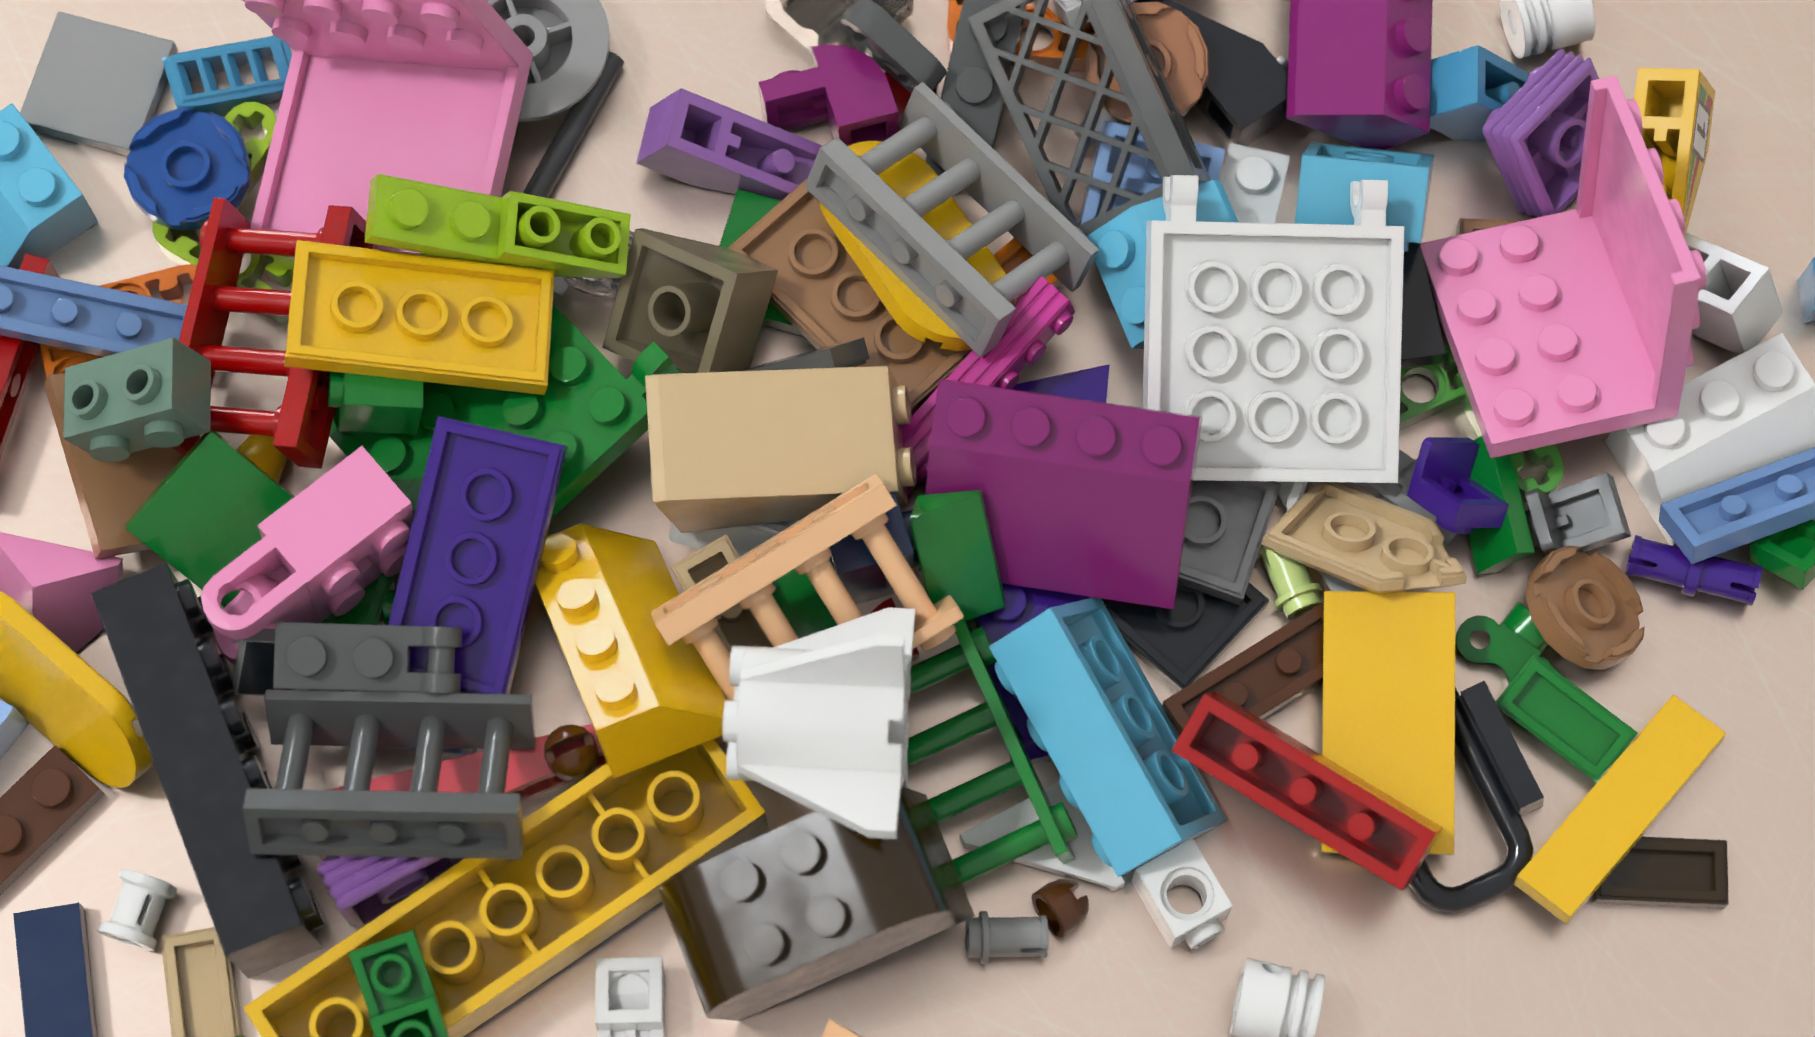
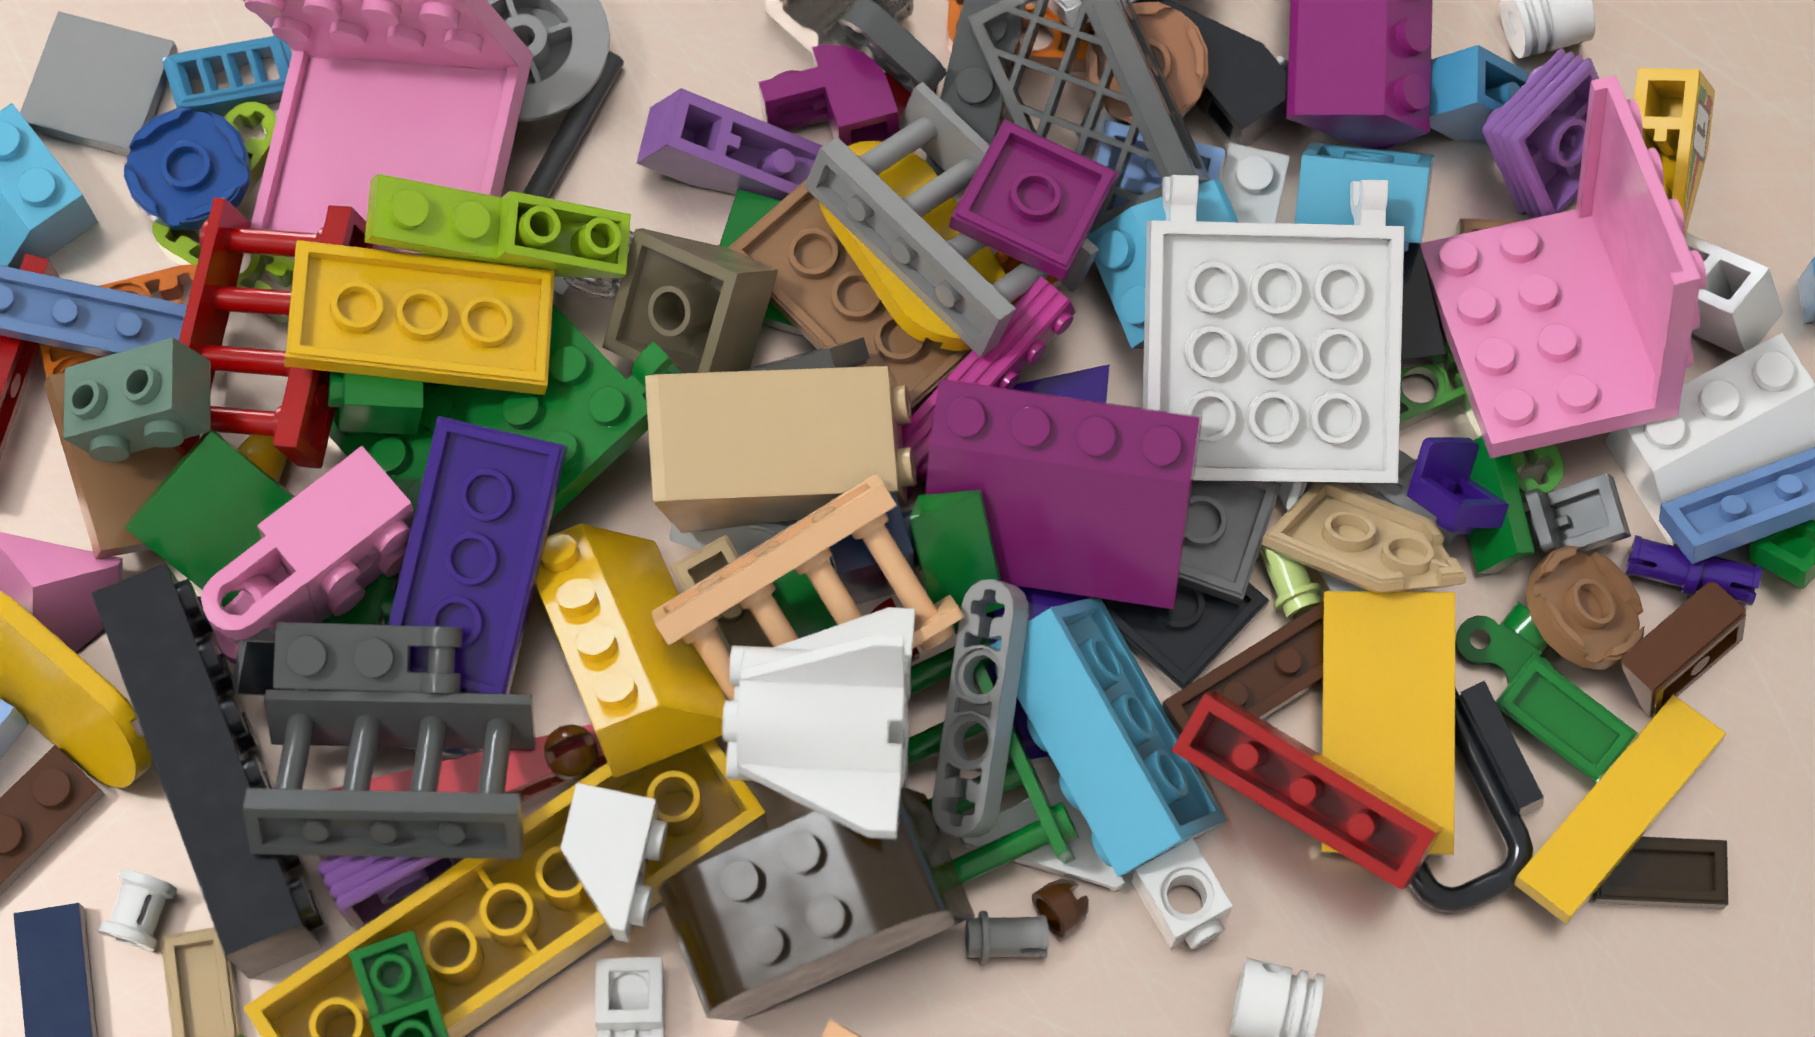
(609, 850): none -> white slope
(991, 710): none -> light grey beam
(1033, 200): none -> magenta tile
(1684, 646): none -> reddish brown slope

